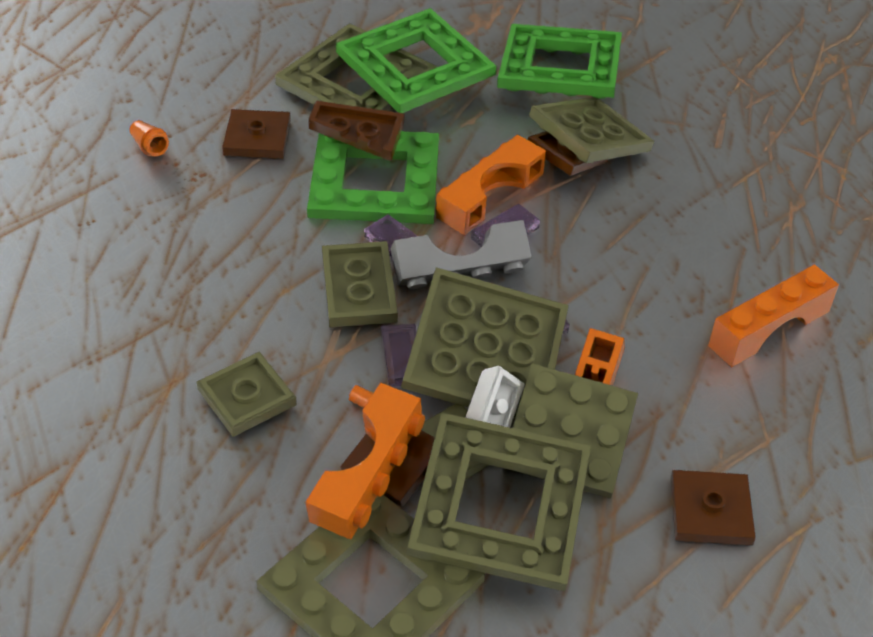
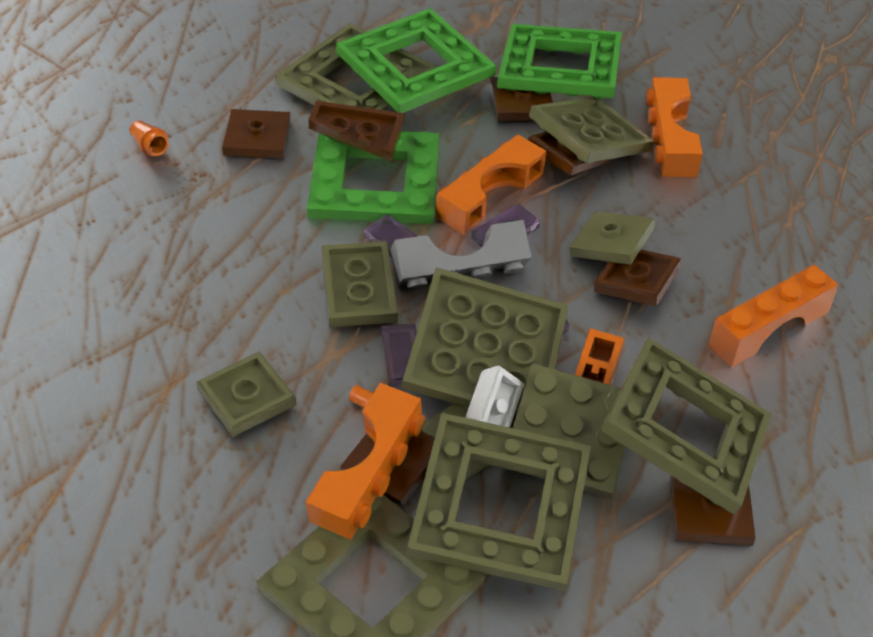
(516, 104): none -> reddish brown plate
(612, 237): none -> olive plate
(629, 422): none -> olive plate
(641, 281): none -> reddish brown plate
(676, 149): none -> orange arch

